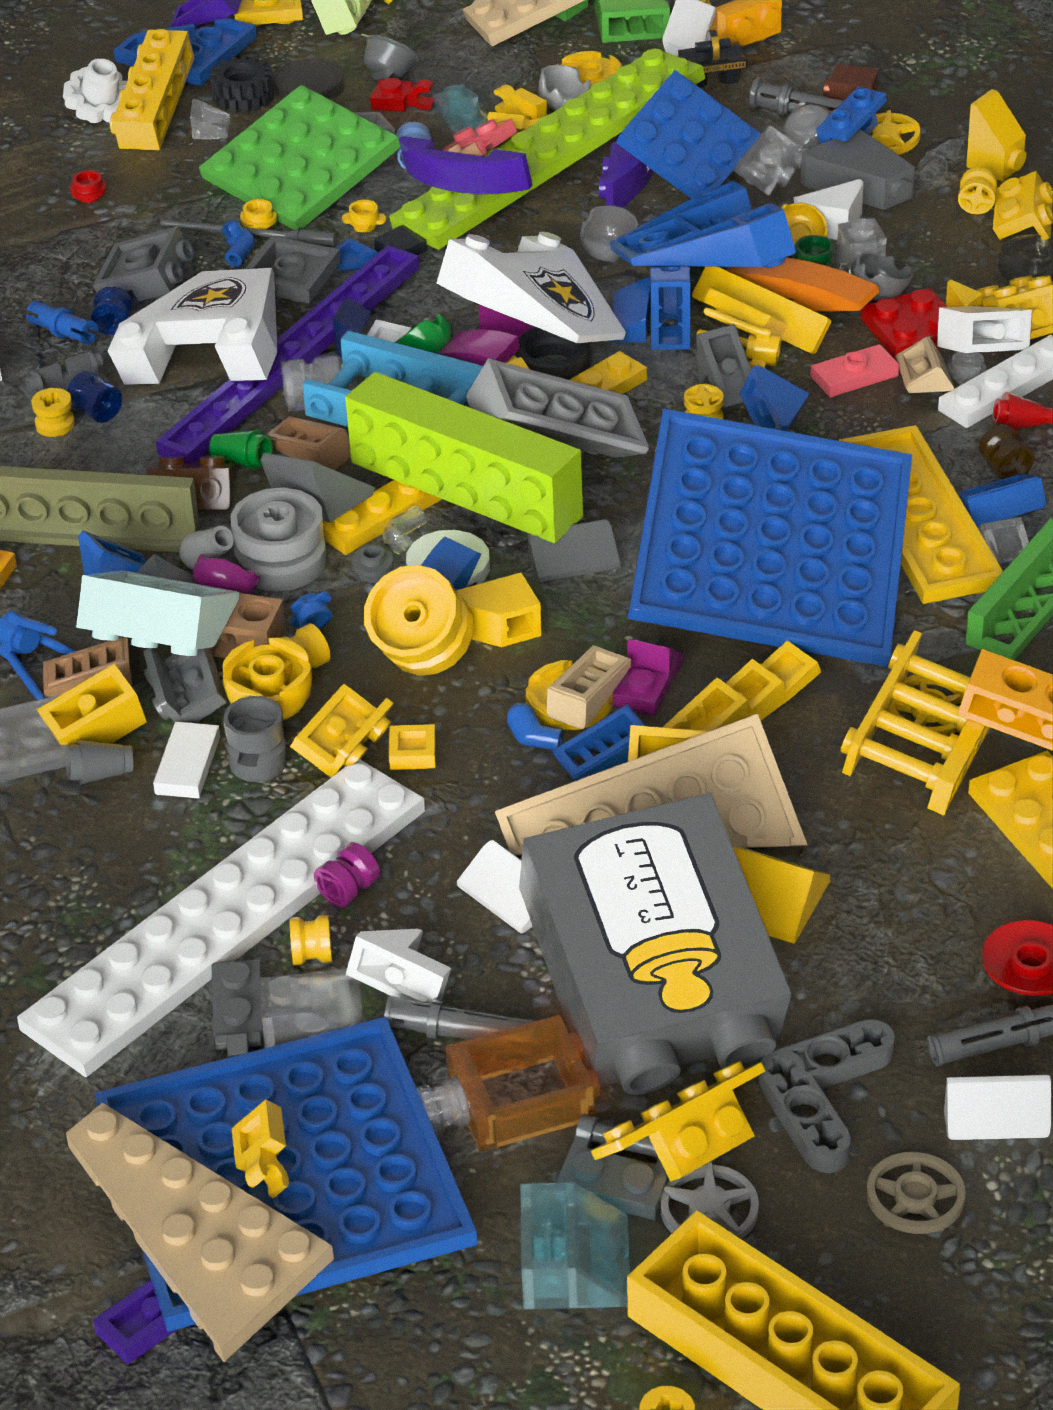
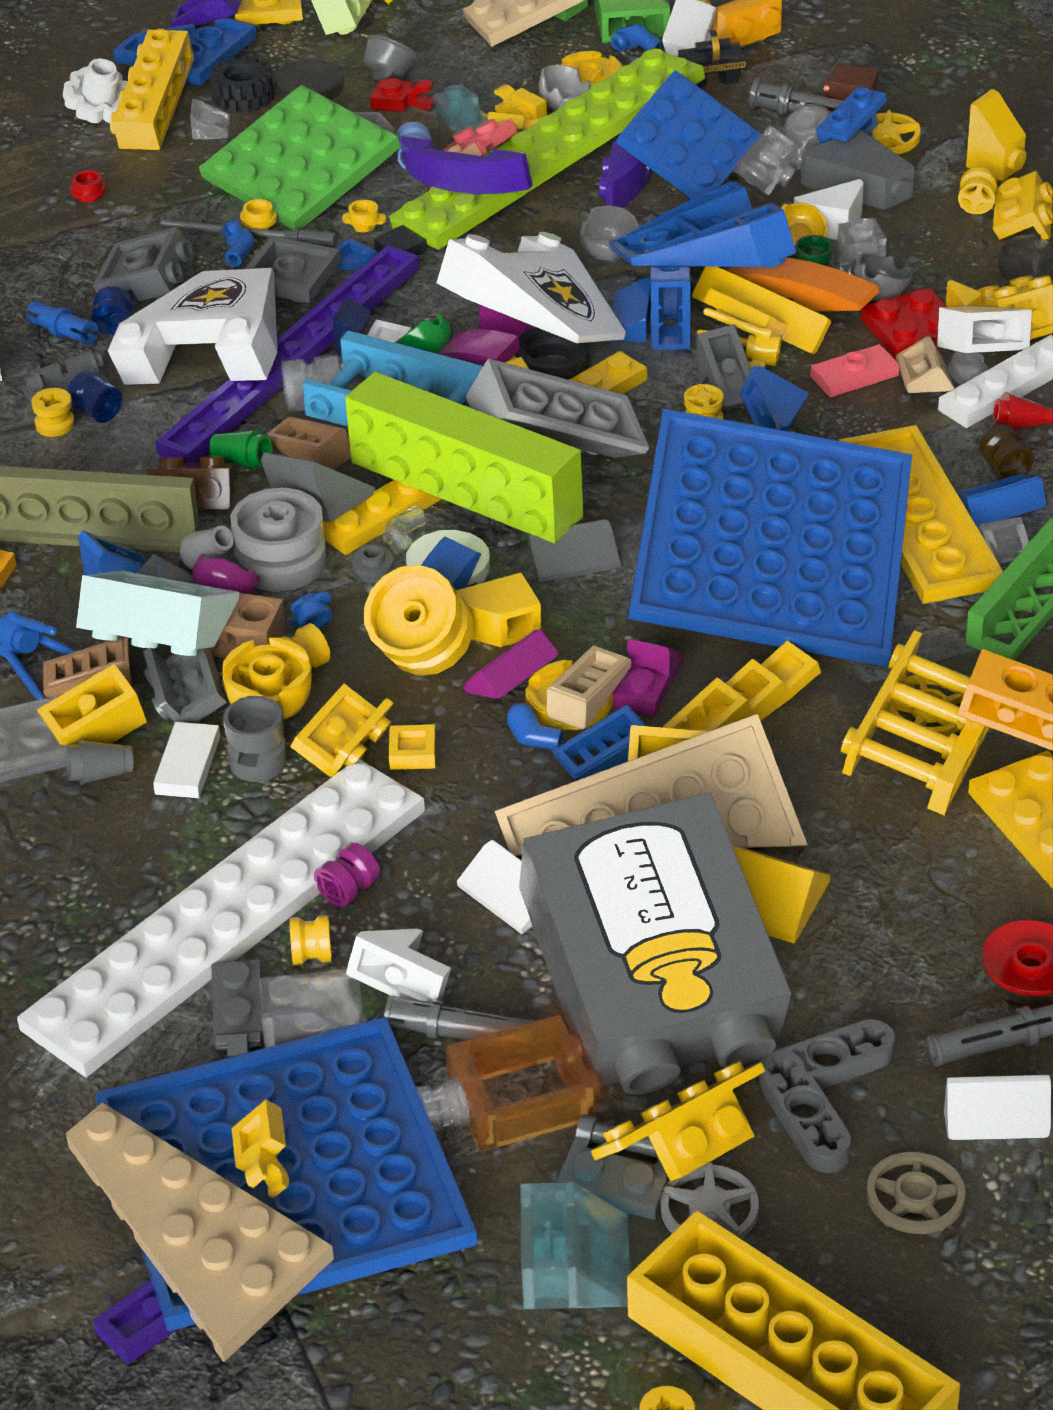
(512, 666): none -> magenta slope
(635, 36): none -> blue arm

